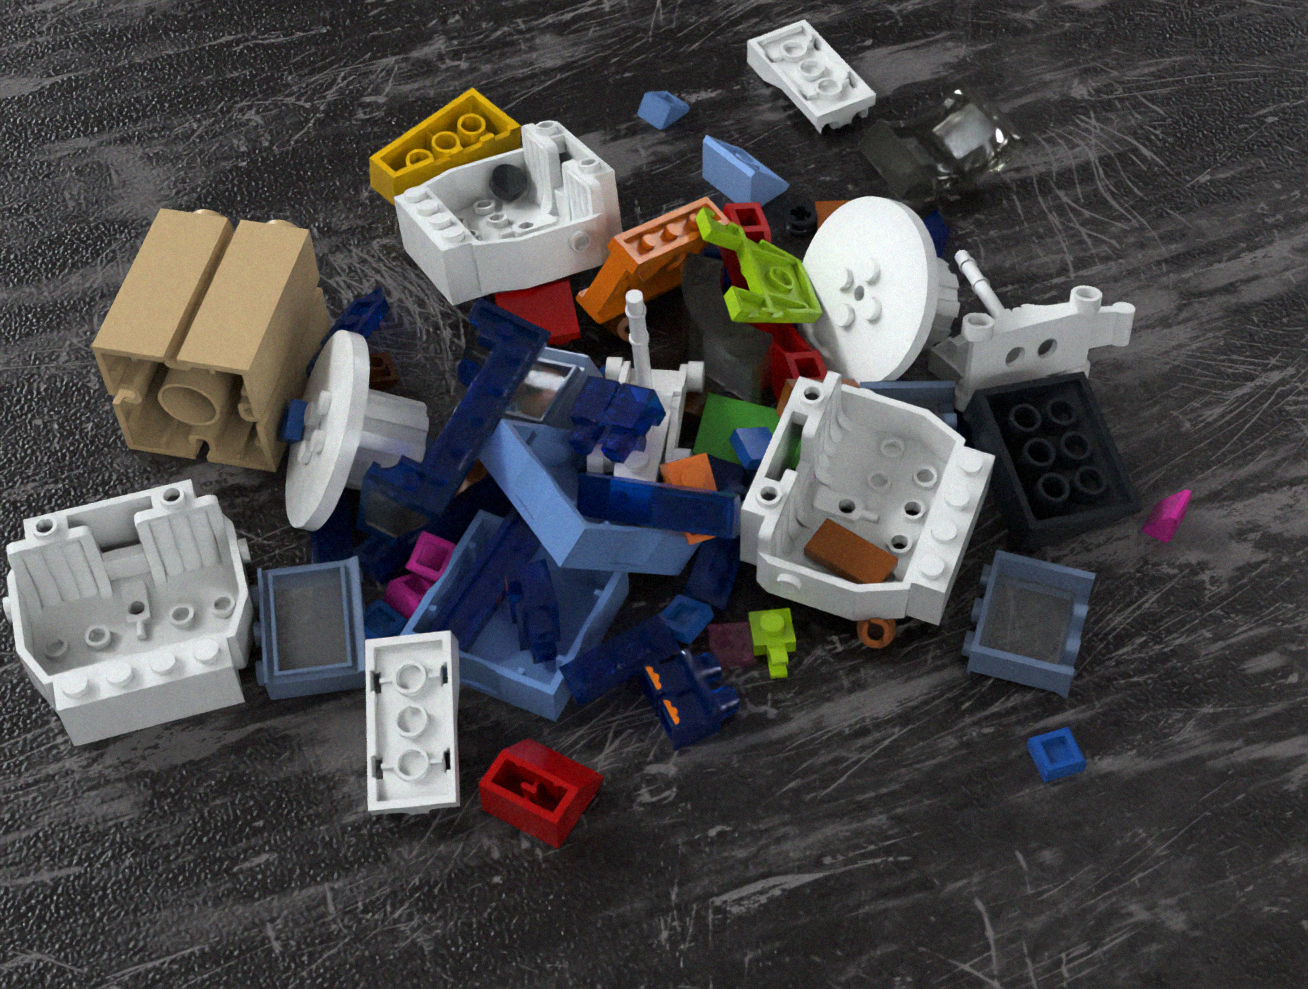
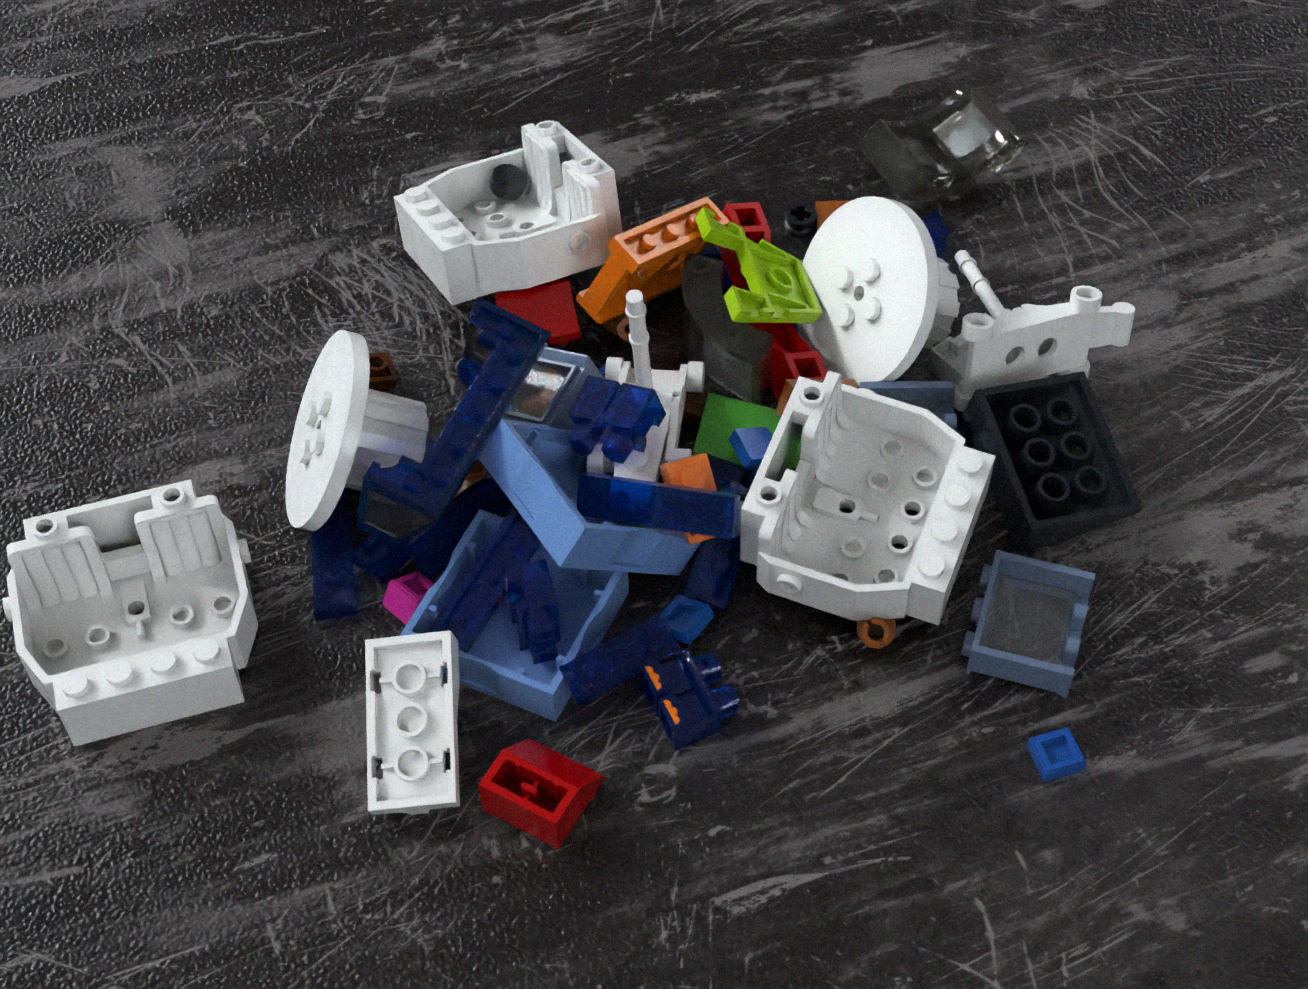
(213, 337): tan brick -> none
(292, 421): blue tile -> none
(310, 628): window -> none
(360, 317): clear blue plate -> none
(383, 620): blue tile -> none
(430, 556): dark pink slope -> none
(451, 137): yellow wedge -> none
(661, 109): medium blue slope -> none
(731, 643): clear pink tile -> none
(739, 173): light blue slope -> none
(773, 636): lime plate -> none
(810, 75): white piece -> none
(849, 555): dark orange tile -> none
(1167, 516): dark pink slope -> none

